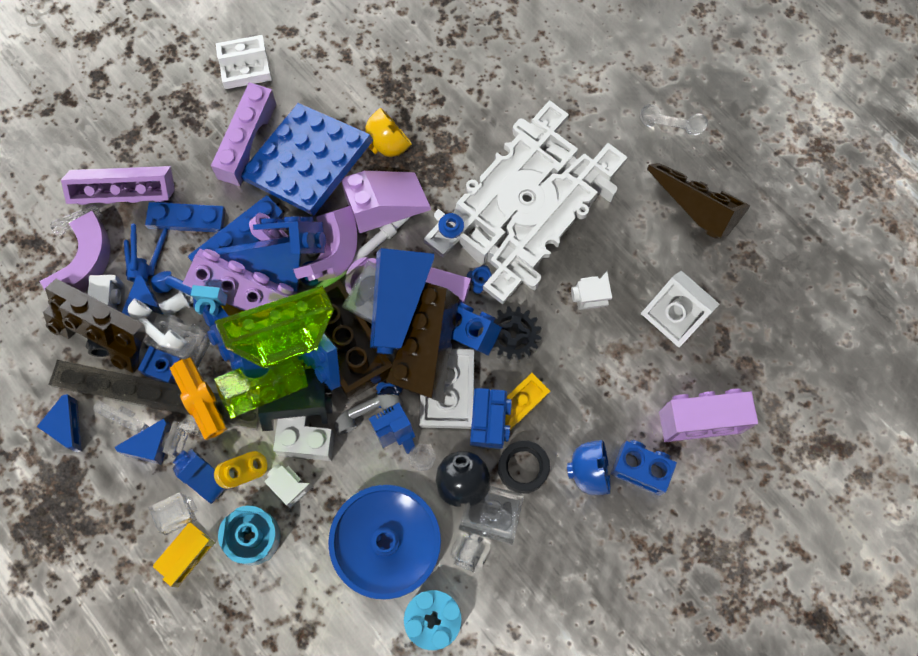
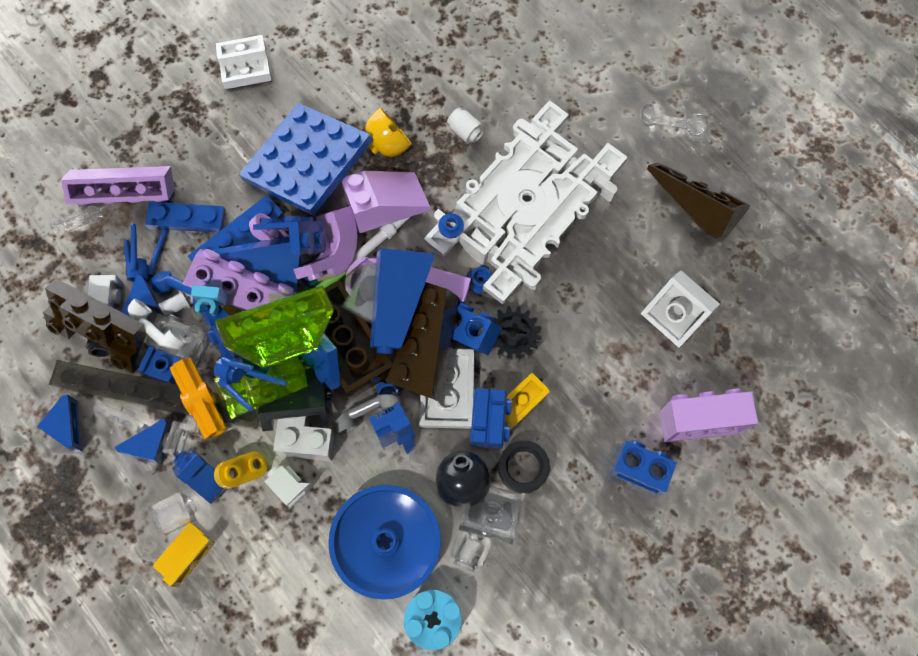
(91, 255): lavender arch -> none
(233, 371): none -> blue plant
(234, 151): lavender arch -> none
(241, 522): medium azure brick -> none
(465, 125): none -> white brick
(590, 468): blue cylinder -> none
(592, 292): white window -> none

